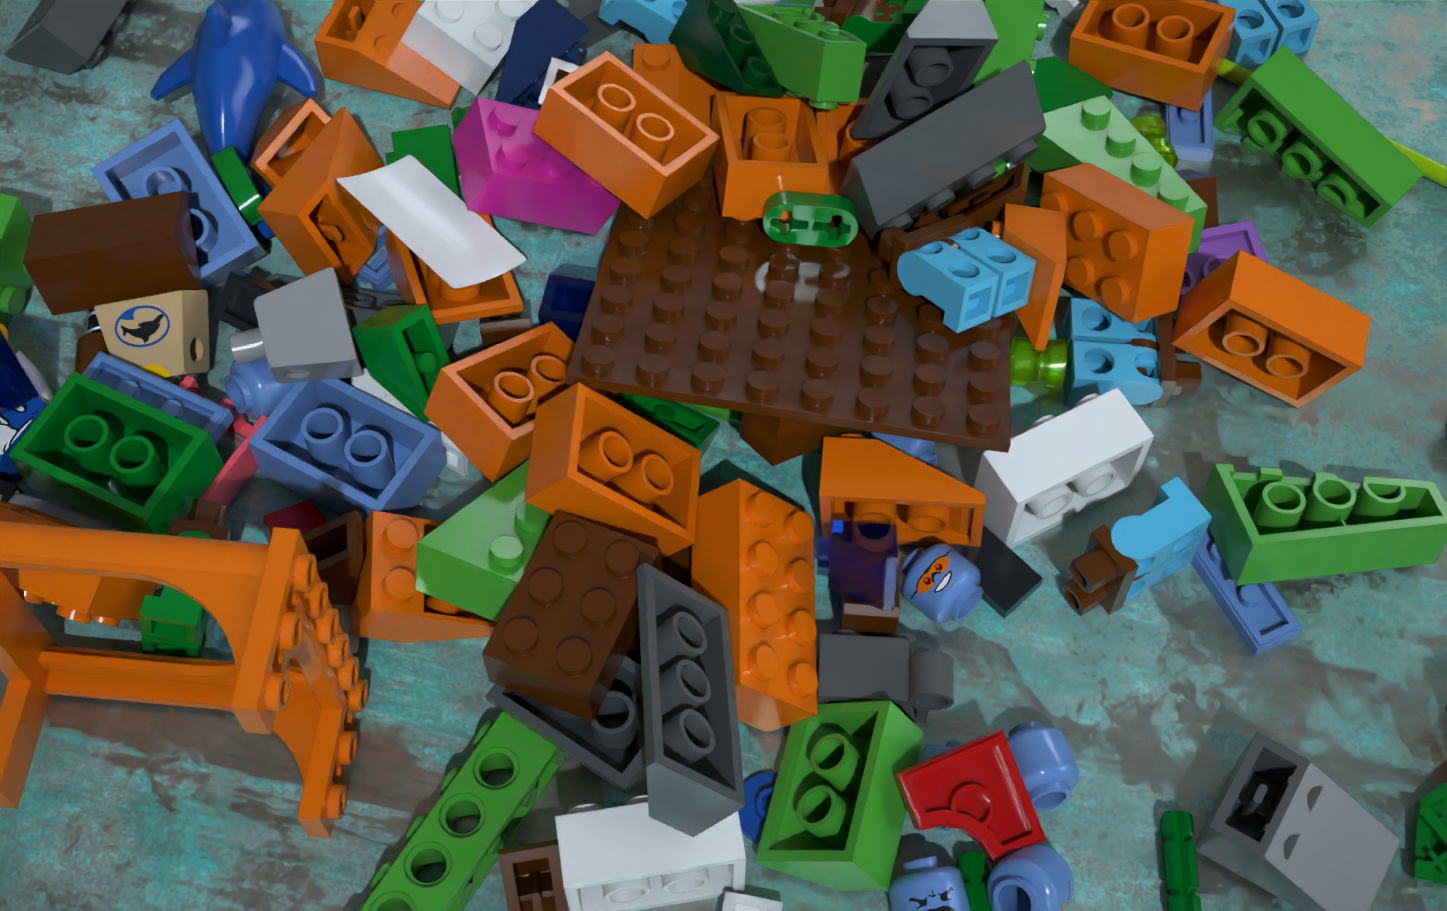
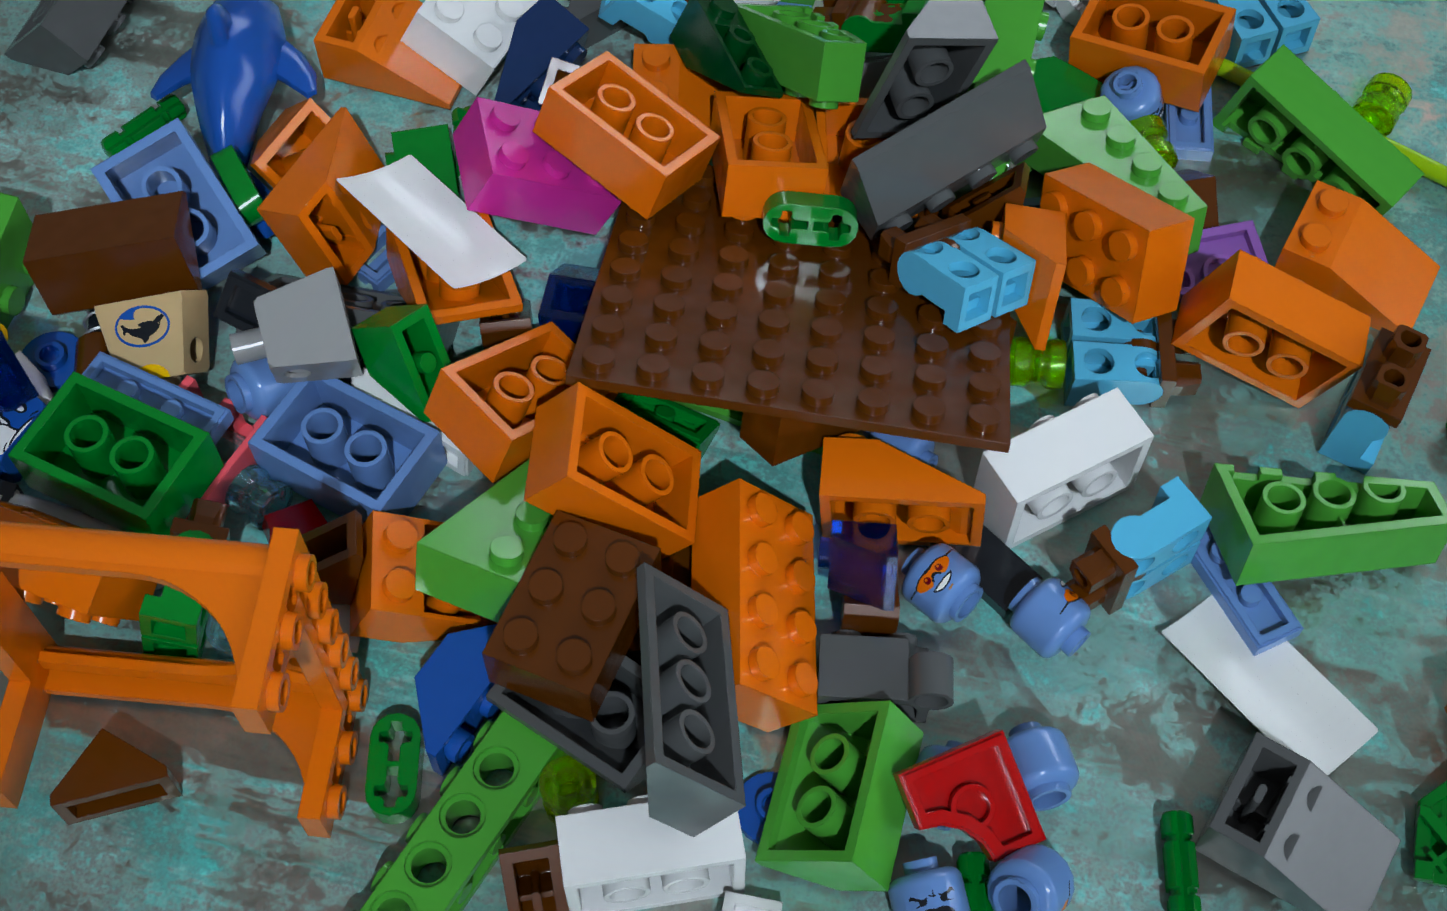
(53, 356): none -> blue piece
(111, 779): none -> reddish brown slope
(144, 124): none -> green axle
(257, 495): none -> clear light blue wheel
(382, 767): none -> green beam
(453, 696): none -> blue slope
(559, 798): none -> clear neon green wheel
(1050, 617): none -> medium blue head
(1134, 92): none -> medium blue head
(1273, 689): none -> white sticker
(1358, 258): none -> orange slope
(1376, 397): none -> reddish brown hips
(1383, 101): none -> clear neon green wheel

